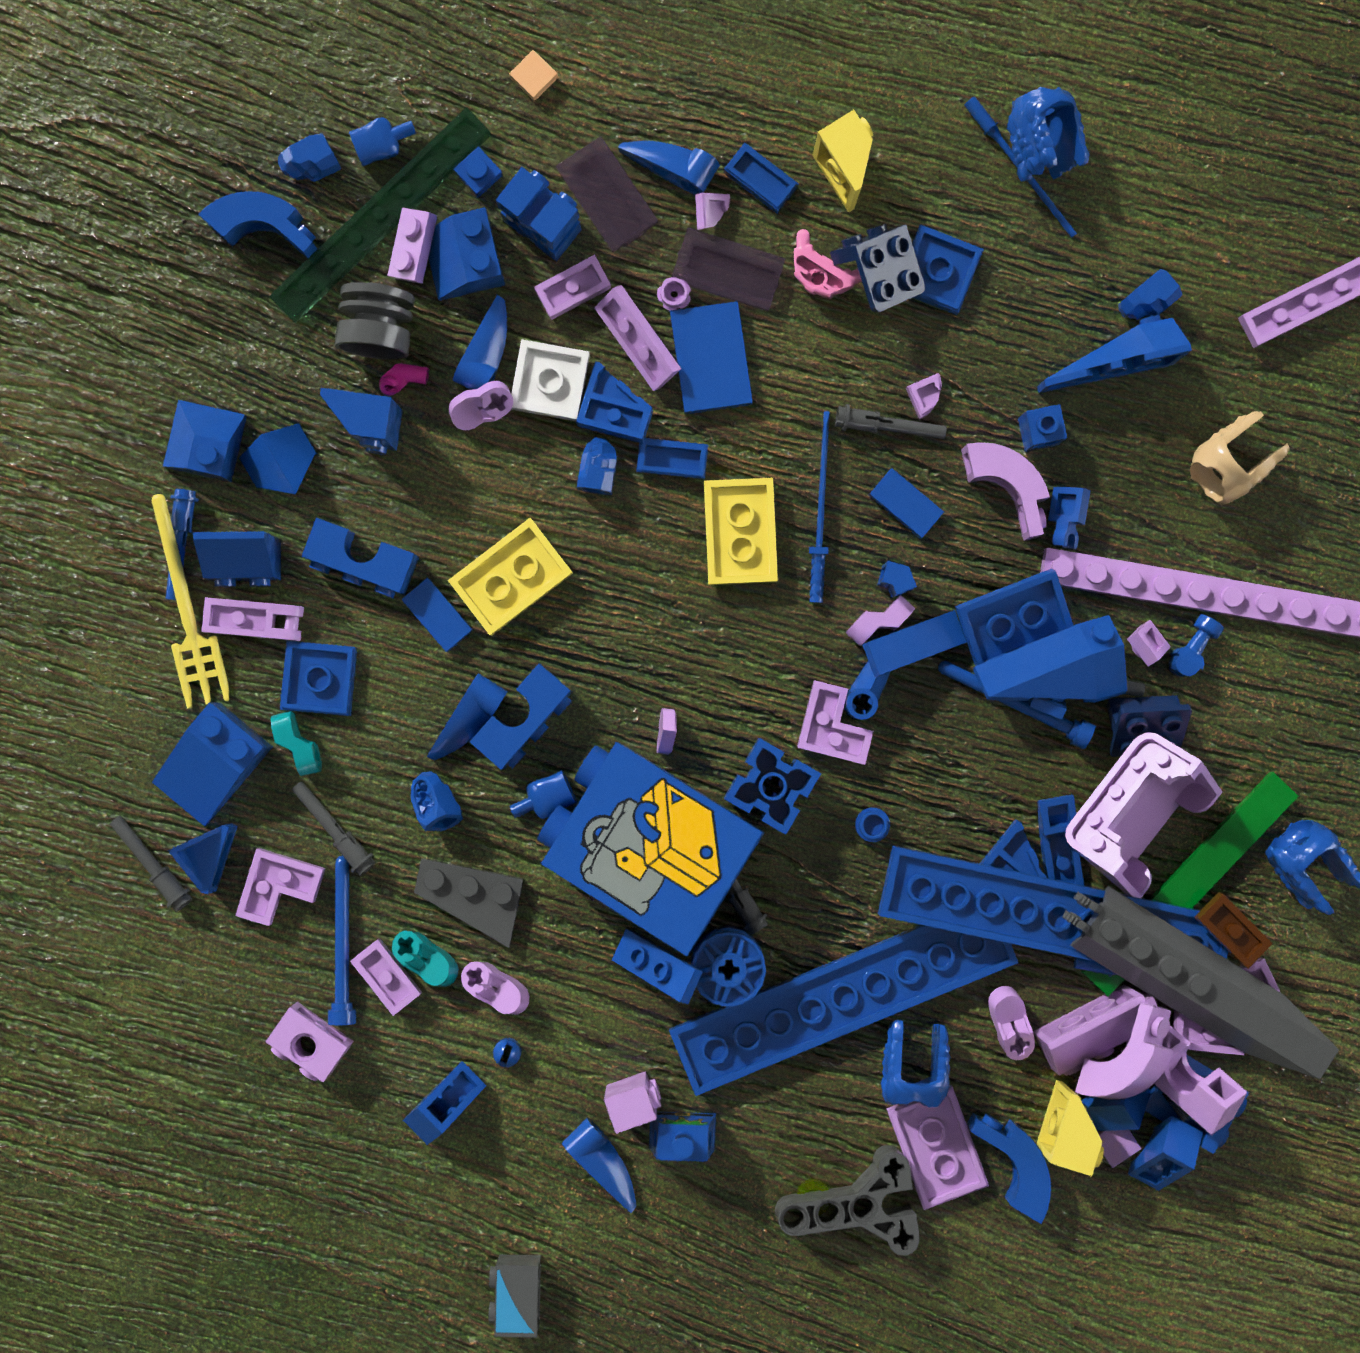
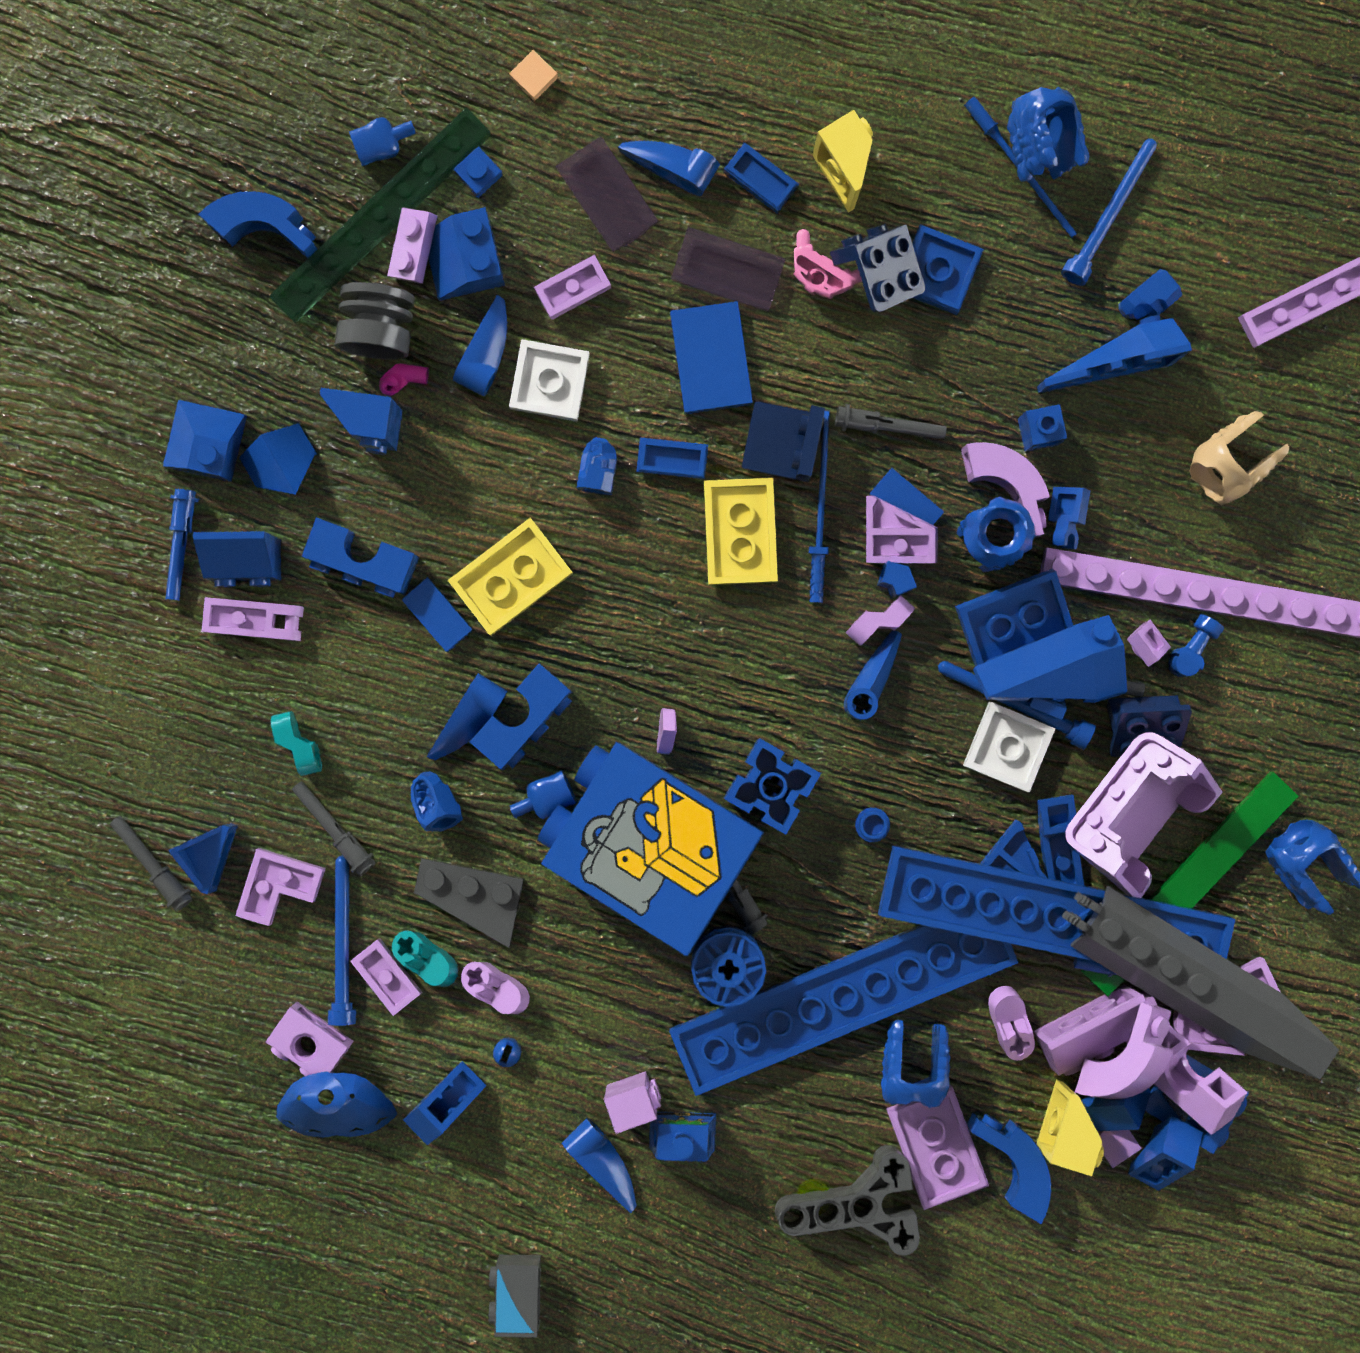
(193, 640): light yellow piece -> none
(211, 762): blue slope -> none
(309, 159): blue rock -> none
(318, 678): blue tile -> none
(342, 1113): none -> blue piece
(480, 405): lavender piece -> none
(538, 213): blue brick -> none
(613, 408): blue wing -> none
(637, 338): lavender plate -> none
(657, 966): blue plate -> none
(673, 303): lavender plate -> none
(710, 208): lavender tile -> none
(783, 441): none -> dark blue bracket
(823, 730): lavender plate -> none
(897, 535): none -> lavender wing
(914, 643): blue tile -> none
(925, 394): lavender tile -> none
(974, 529): none -> blue piece
(1009, 747): none -> white plate
(1078, 269): none -> blue piece
(1233, 930): reddish brown plate -> none

